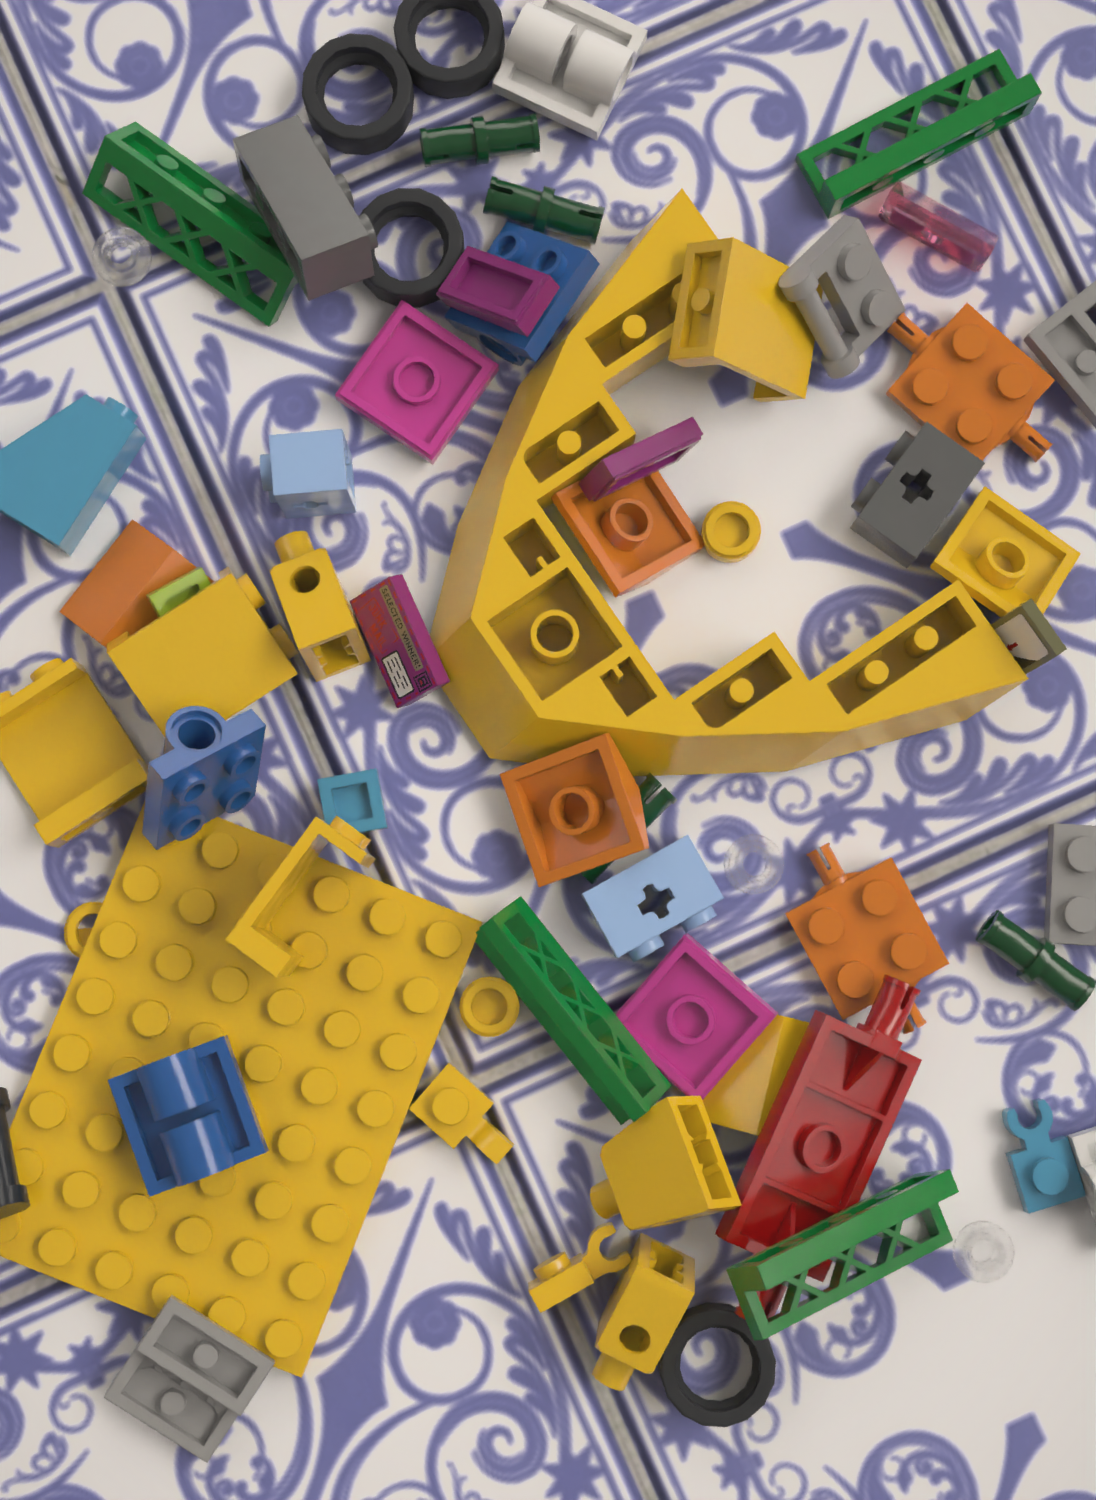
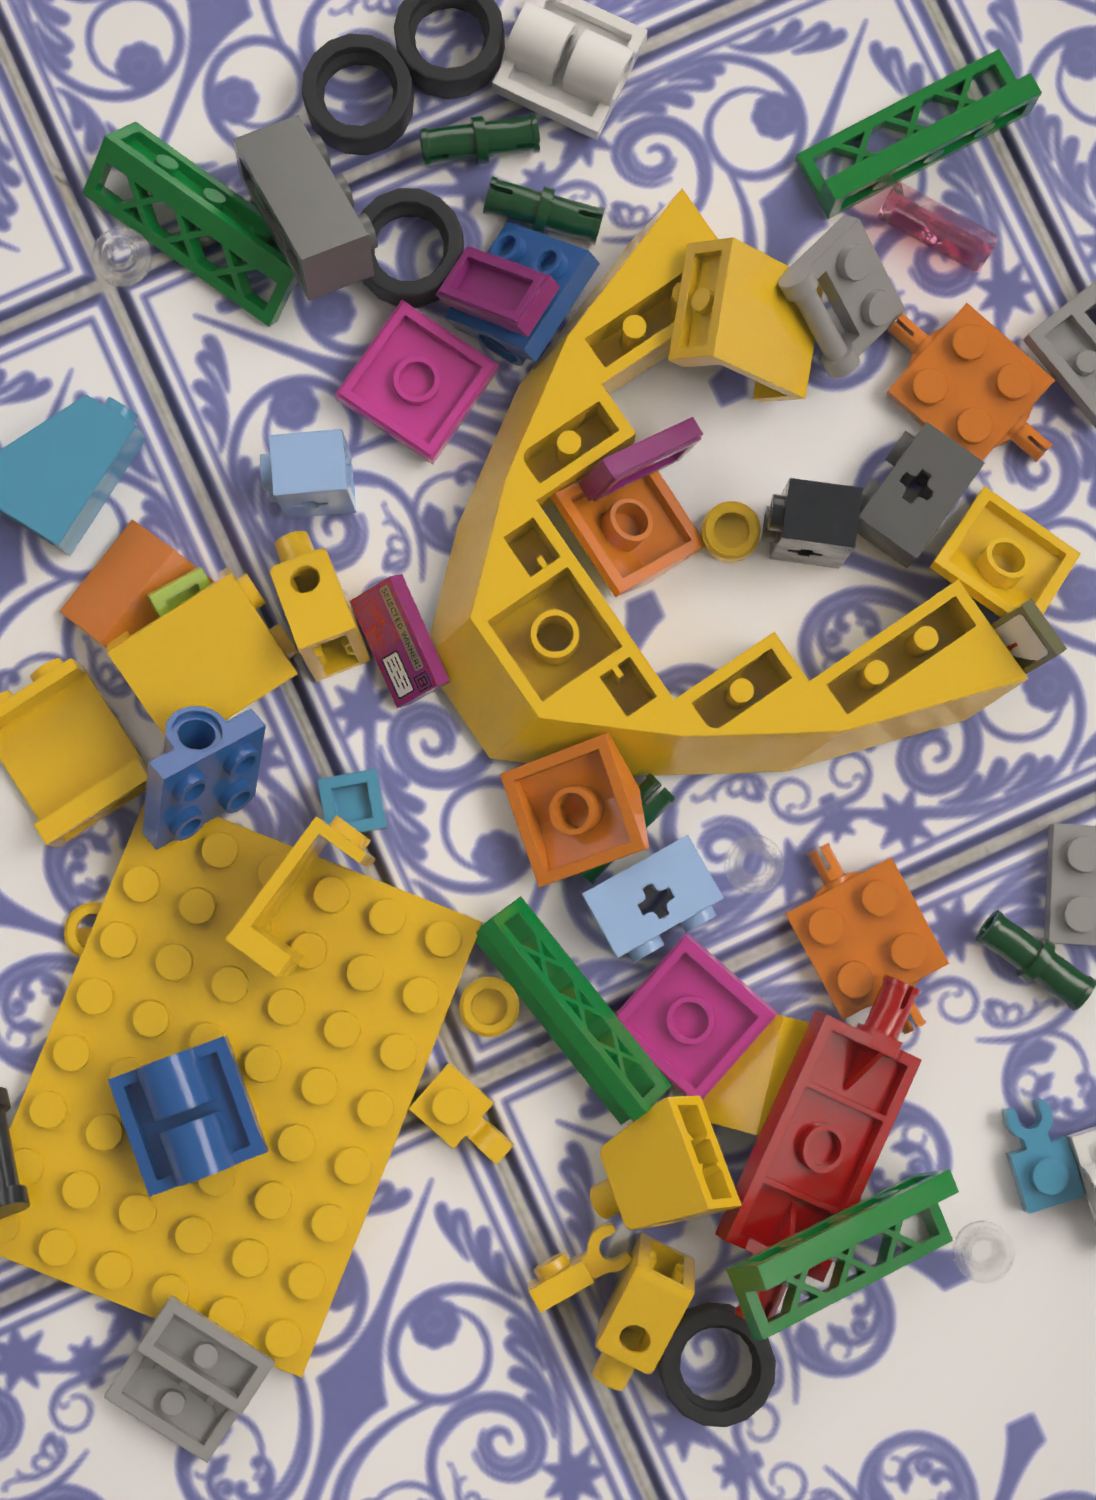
(813, 522): none -> black brick

